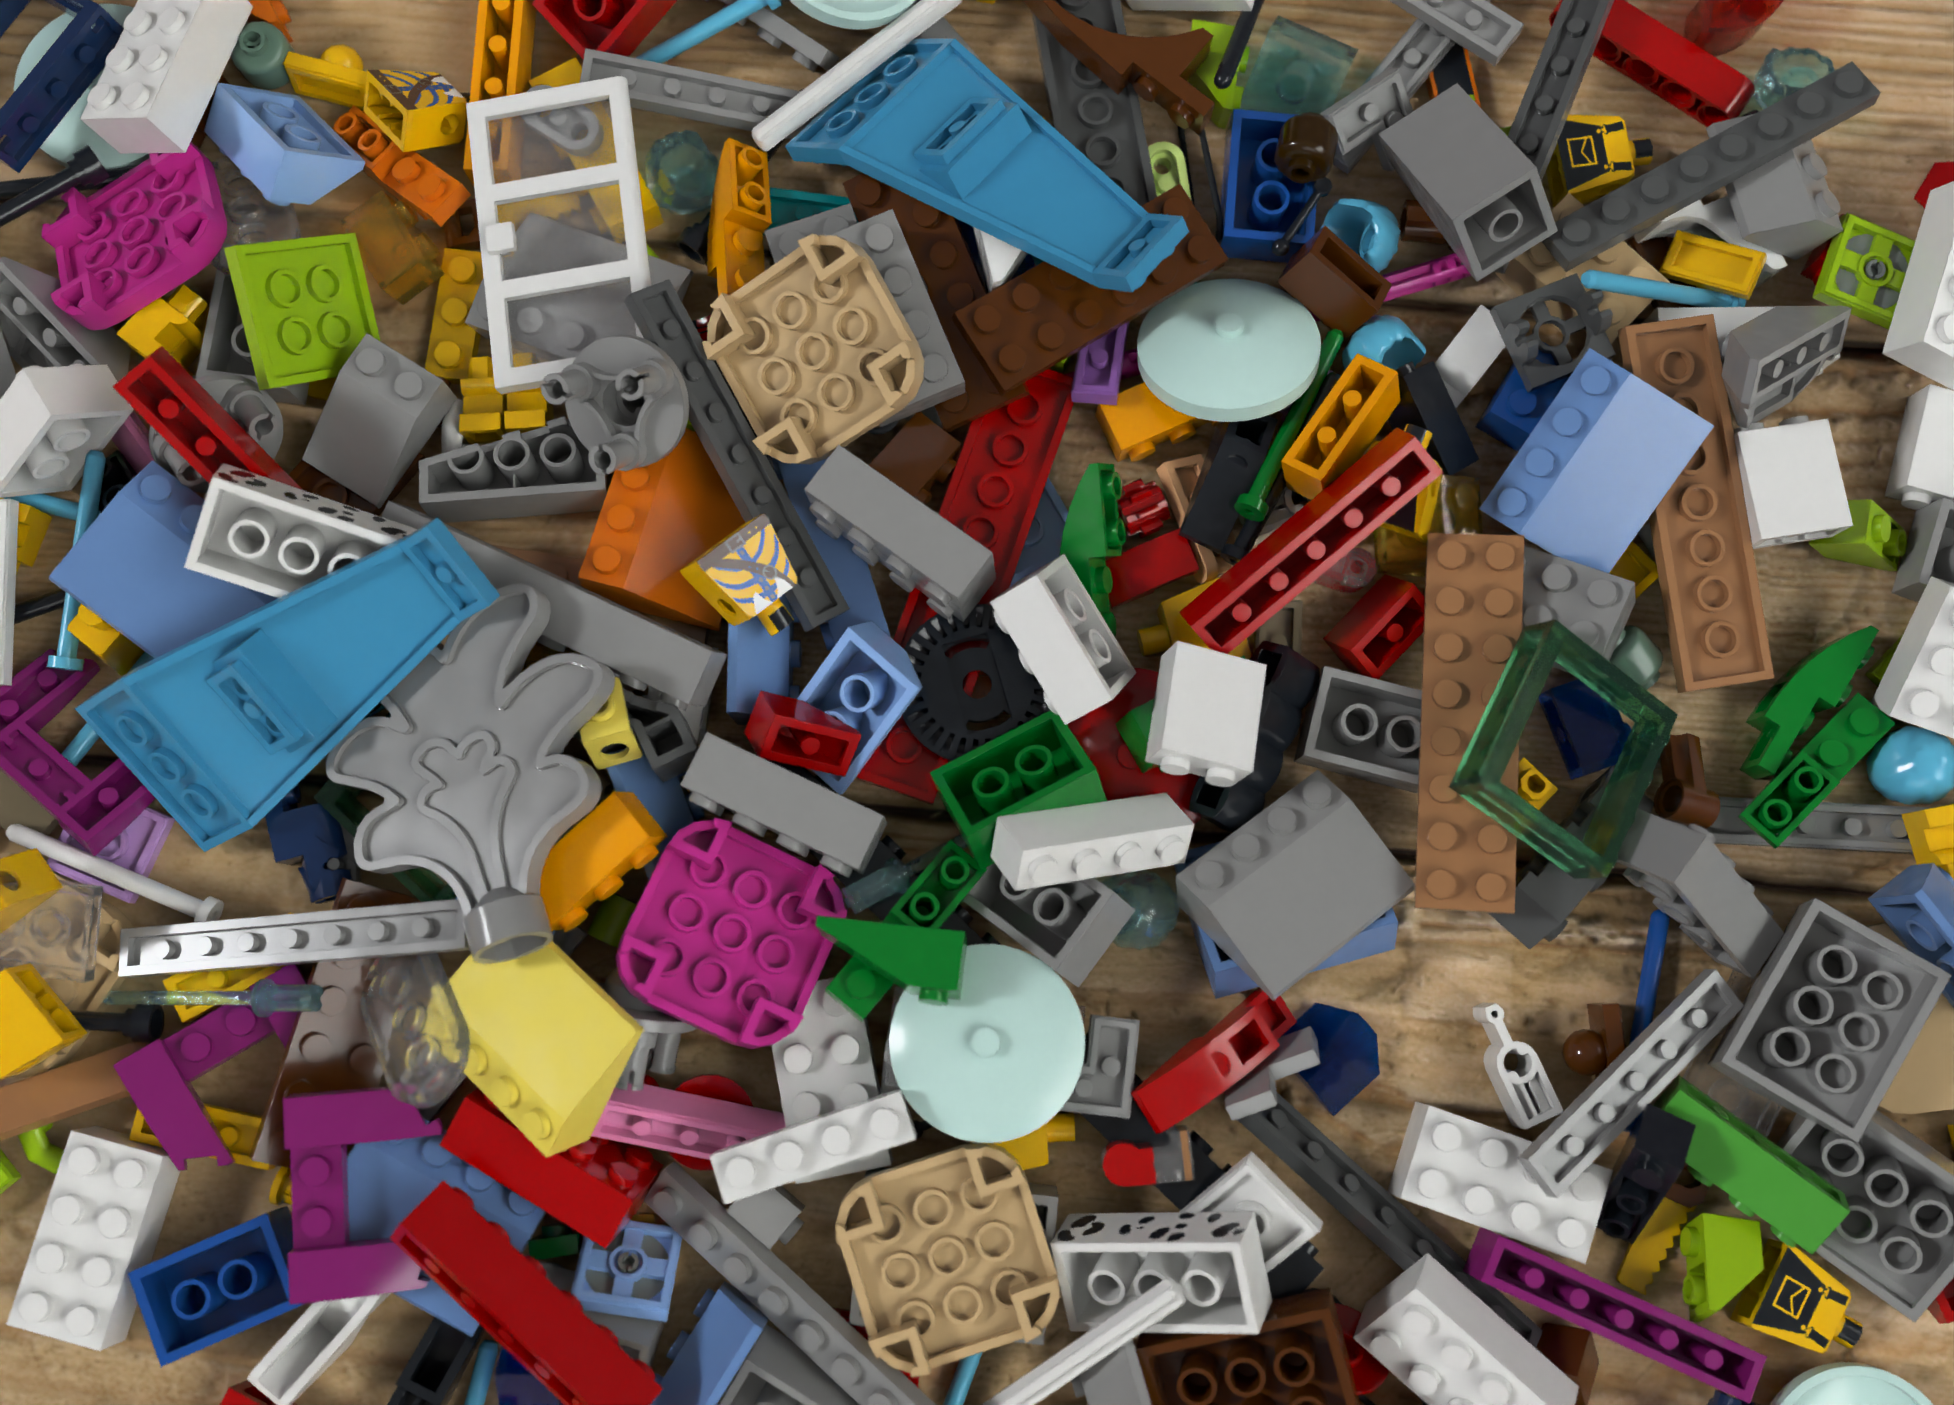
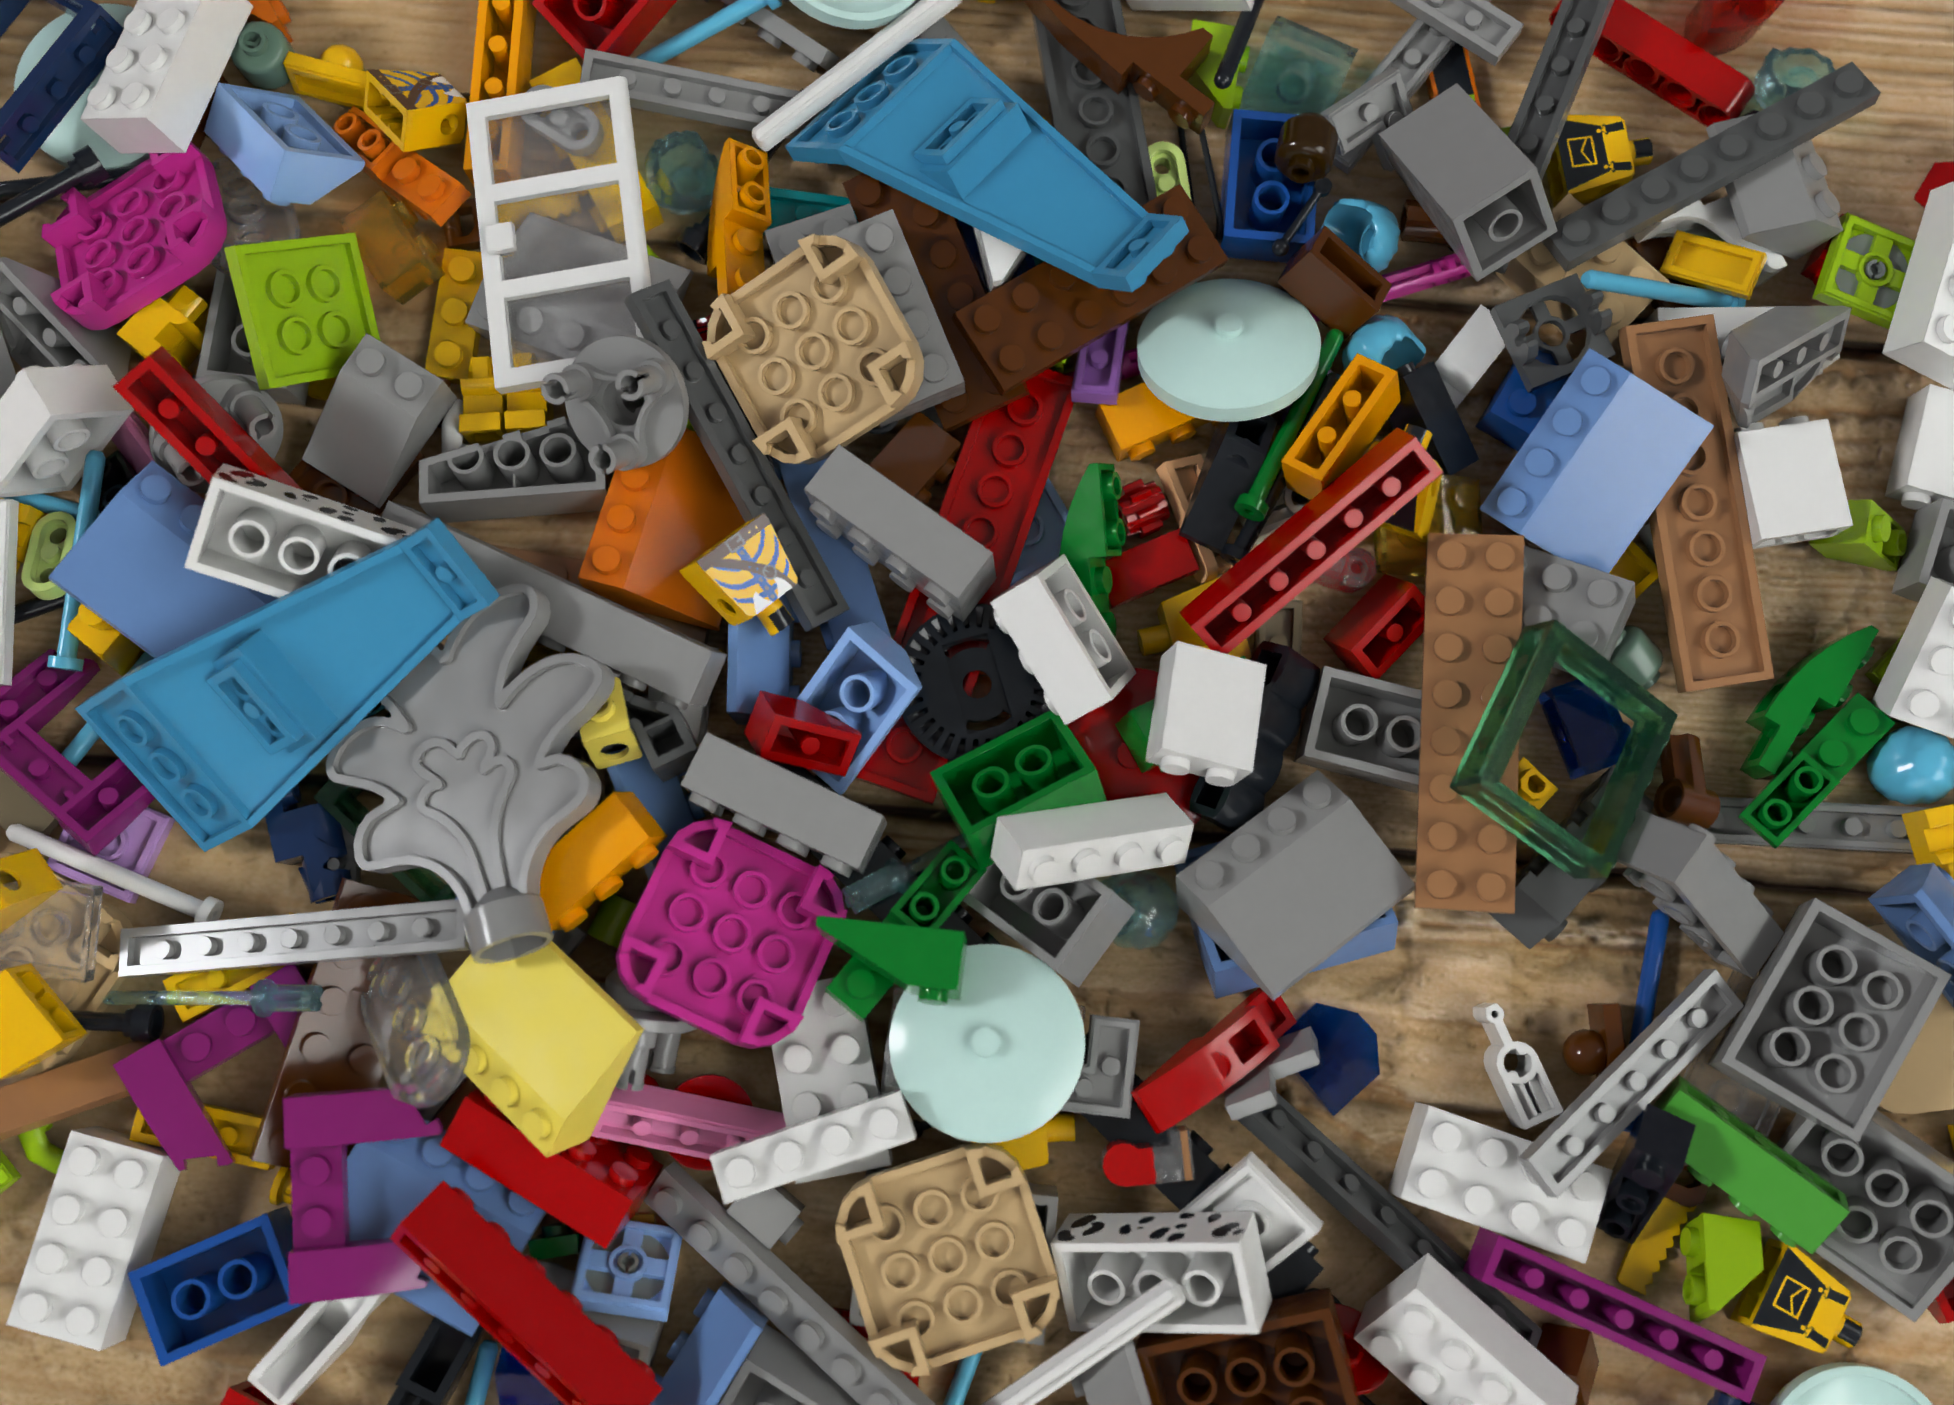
(47, 552): none -> yellowish green plate

